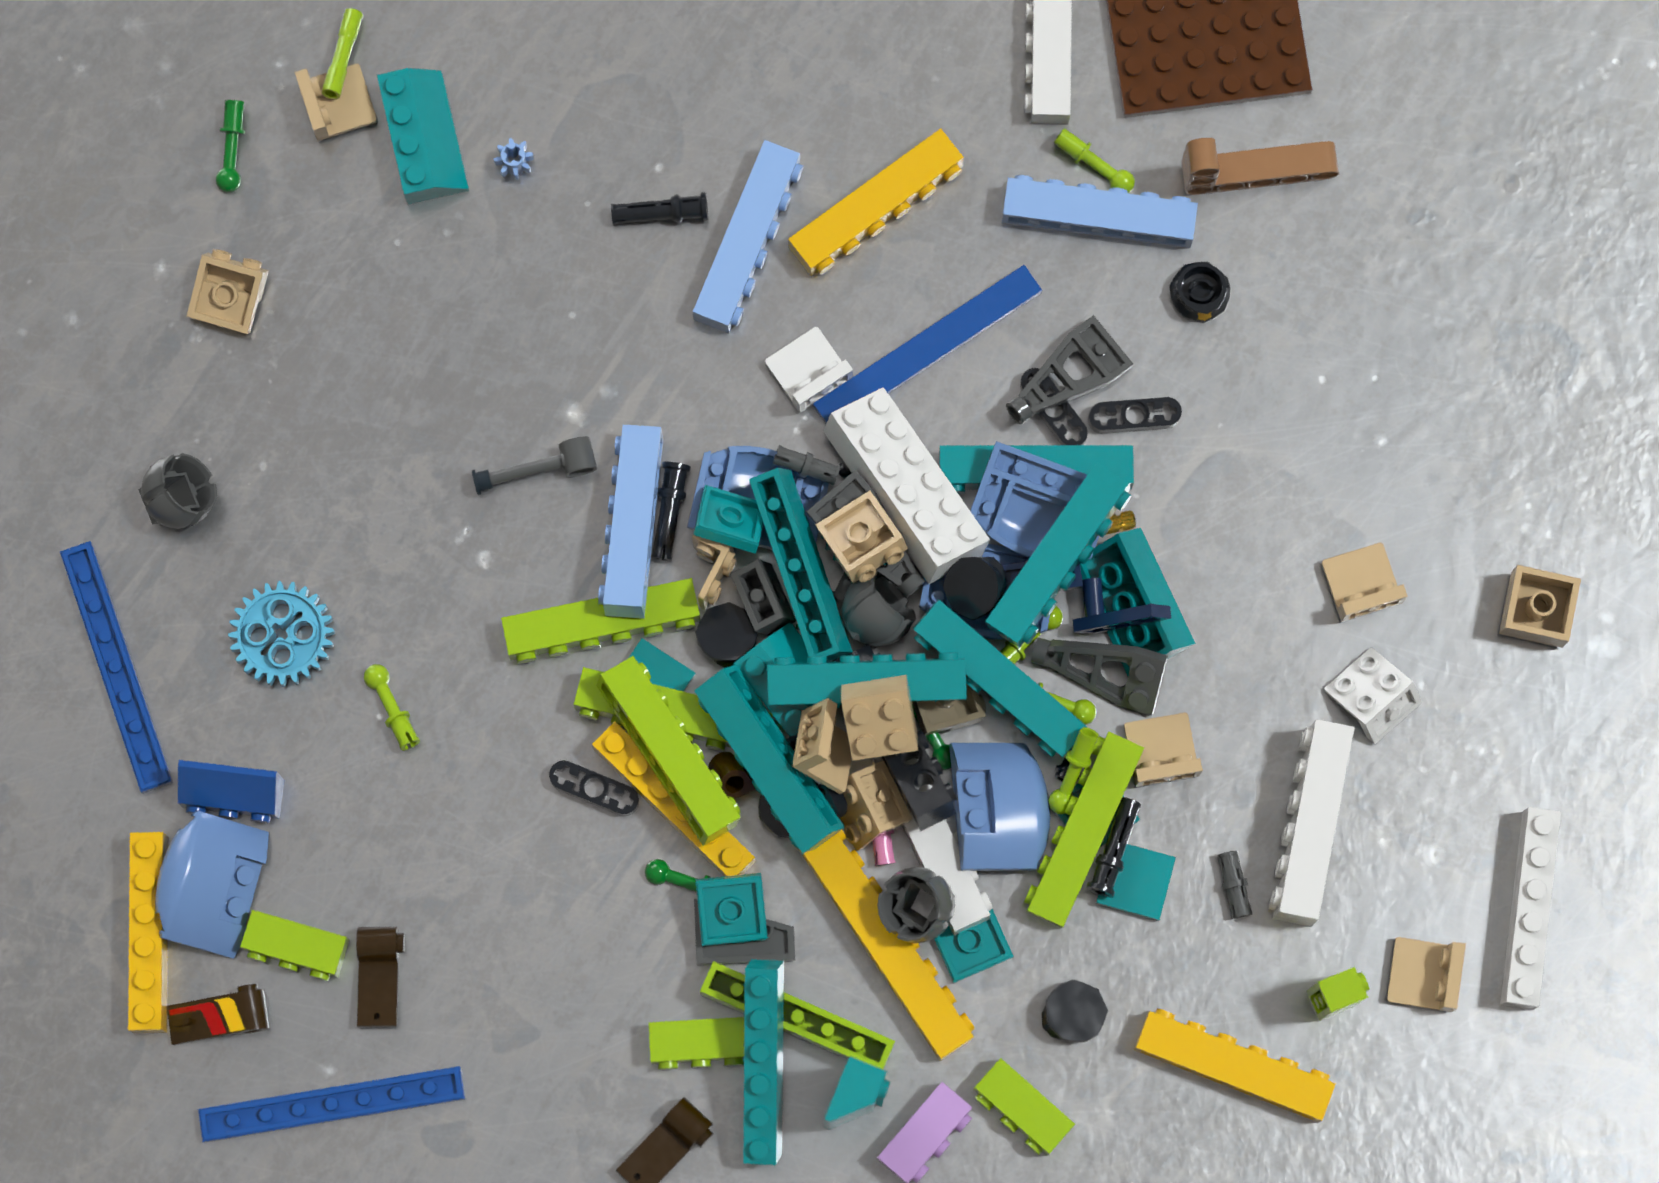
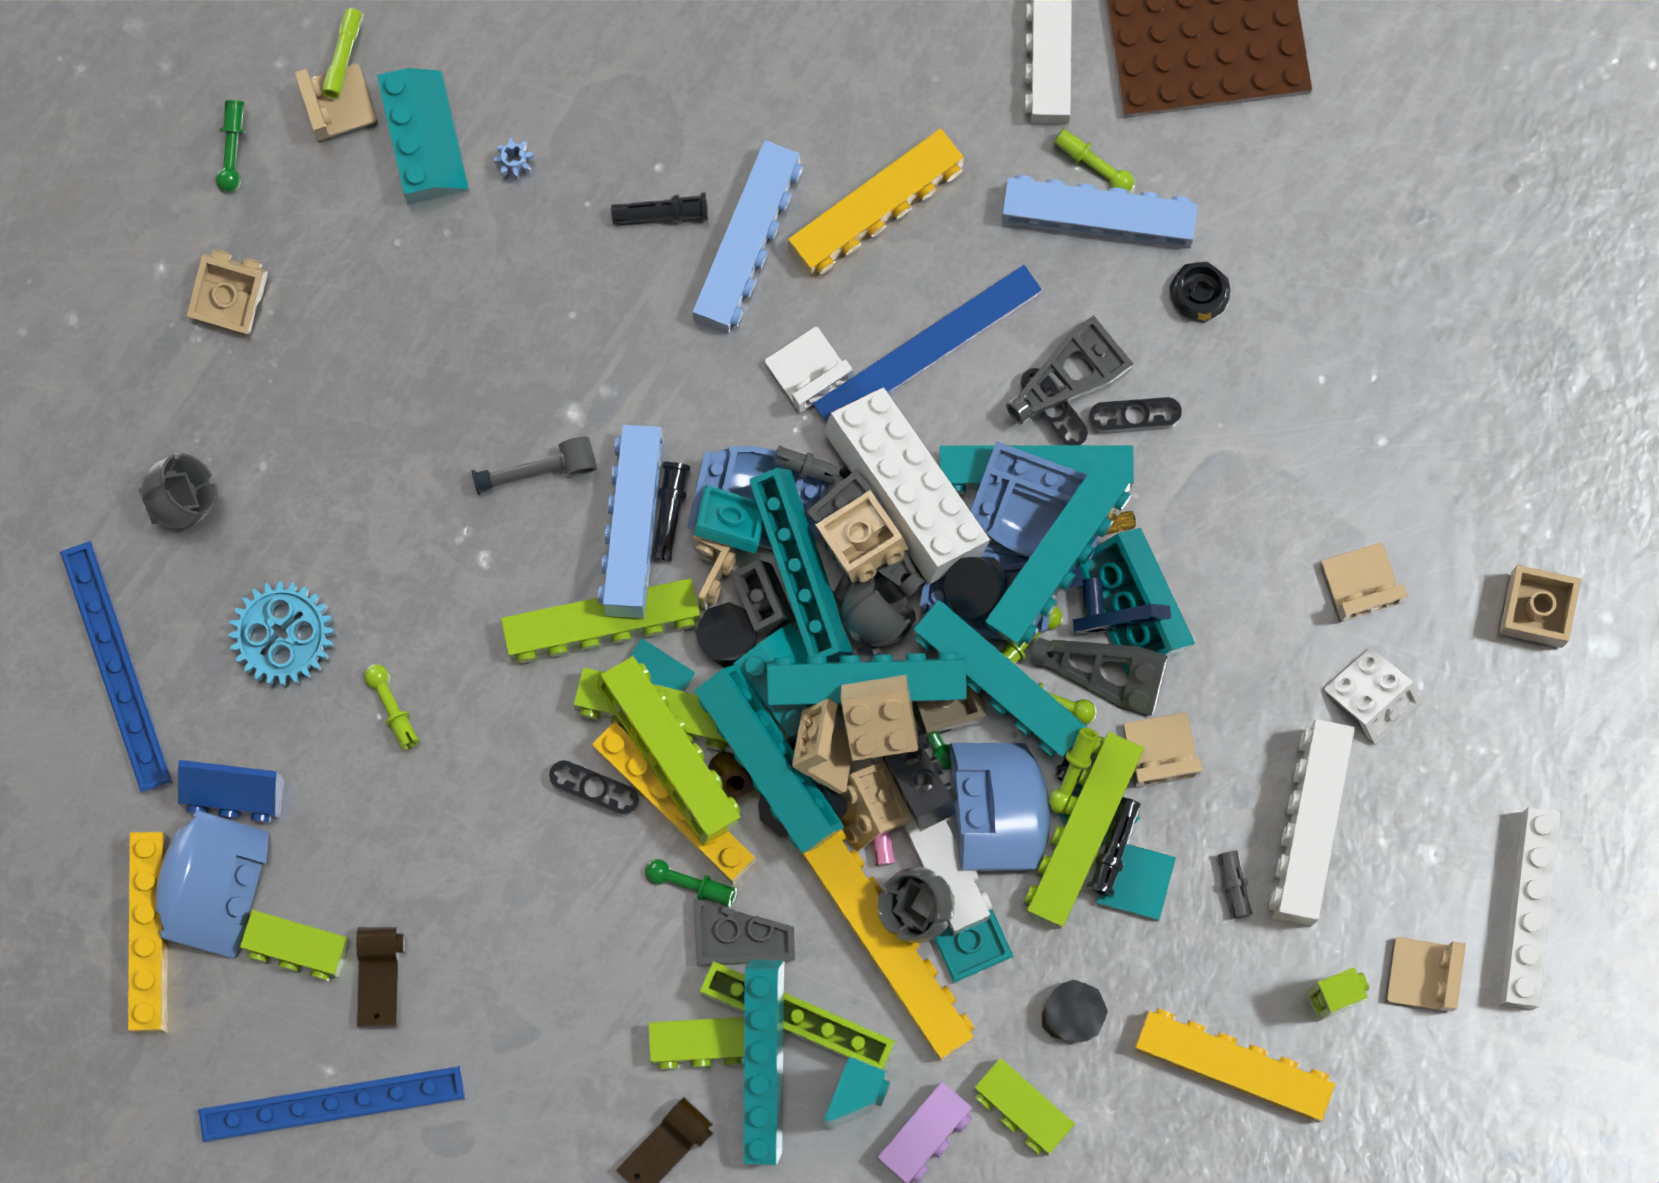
(219, 1016): dark brown door -> none
(731, 909): teal tile -> none
(1212, 172): medium nougat beam -> none

